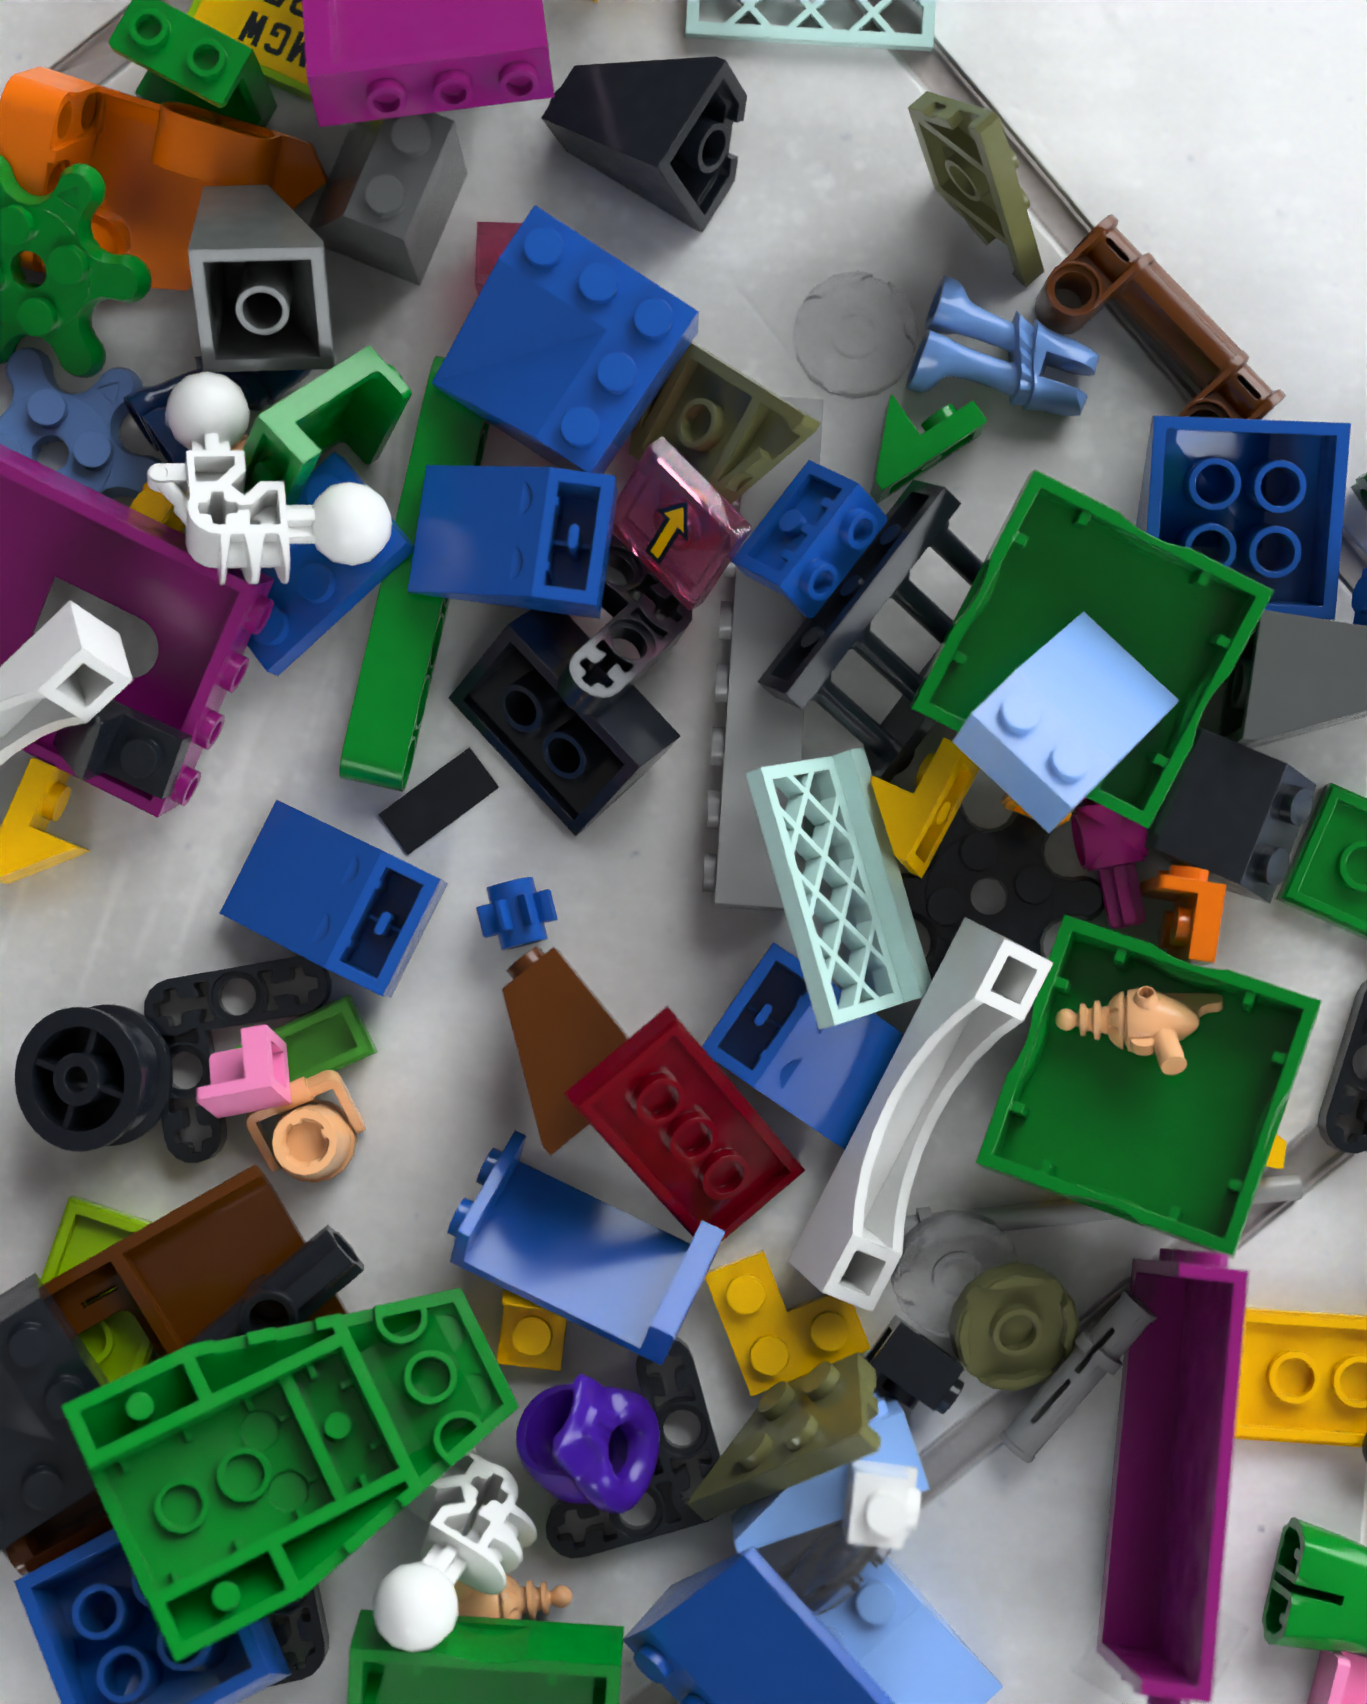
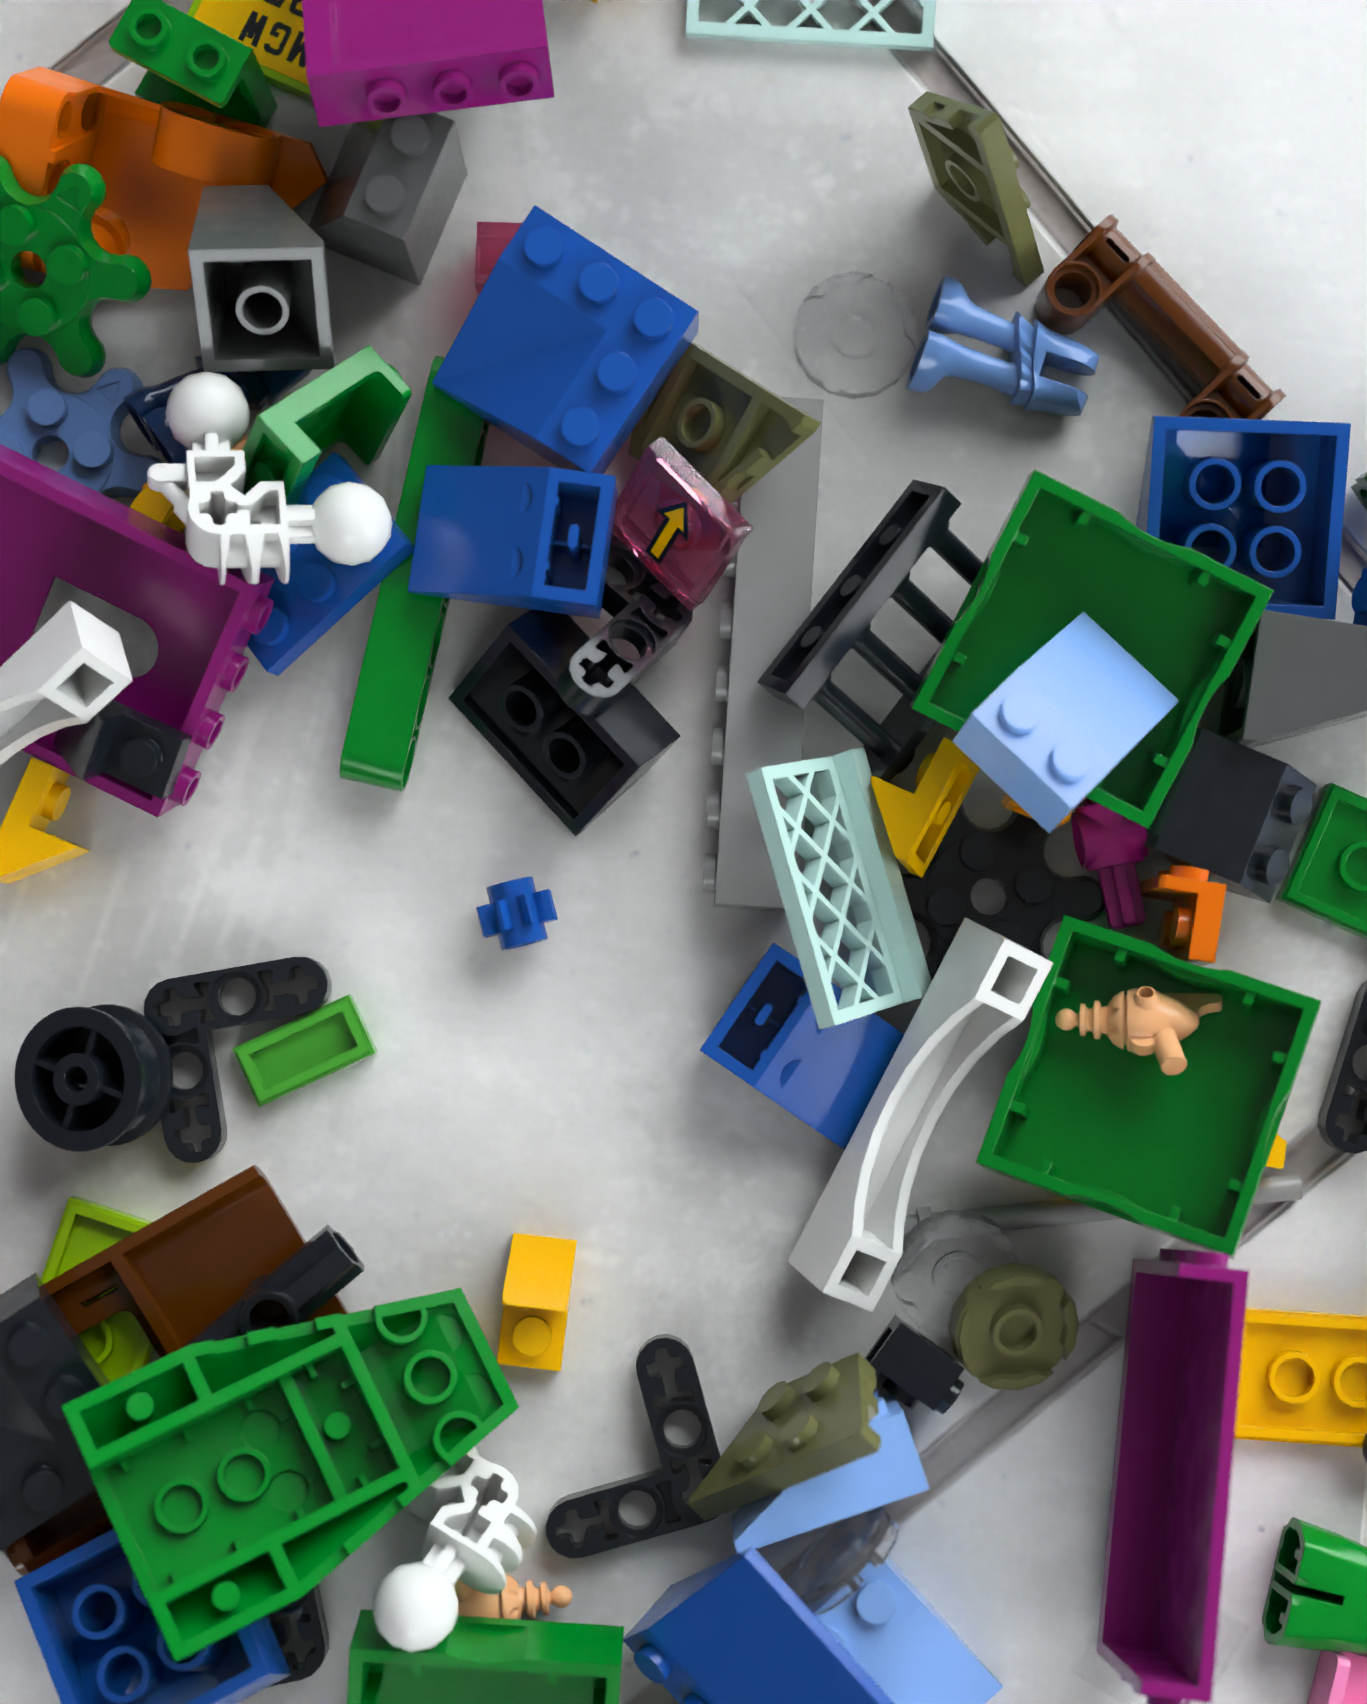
(248, 1076): bright pink panel -> none
(313, 1135): light nougat piece -> none
(333, 899): blue slope -> none
(438, 801): black sticker -> none
(558, 1037): reddish brown slope -> none
(580, 1254): blue panel -> none
(590, 1444): dark purple piece -> none
(655, 129): black slope -> none
(684, 1127): dark red tile -> none
(776, 1341): yellow plate -> none
(811, 537): blue bracket -> none
(880, 1504): white brick -> none
(907, 454): green slope -> none
(1078, 1375): light grey pin -> none

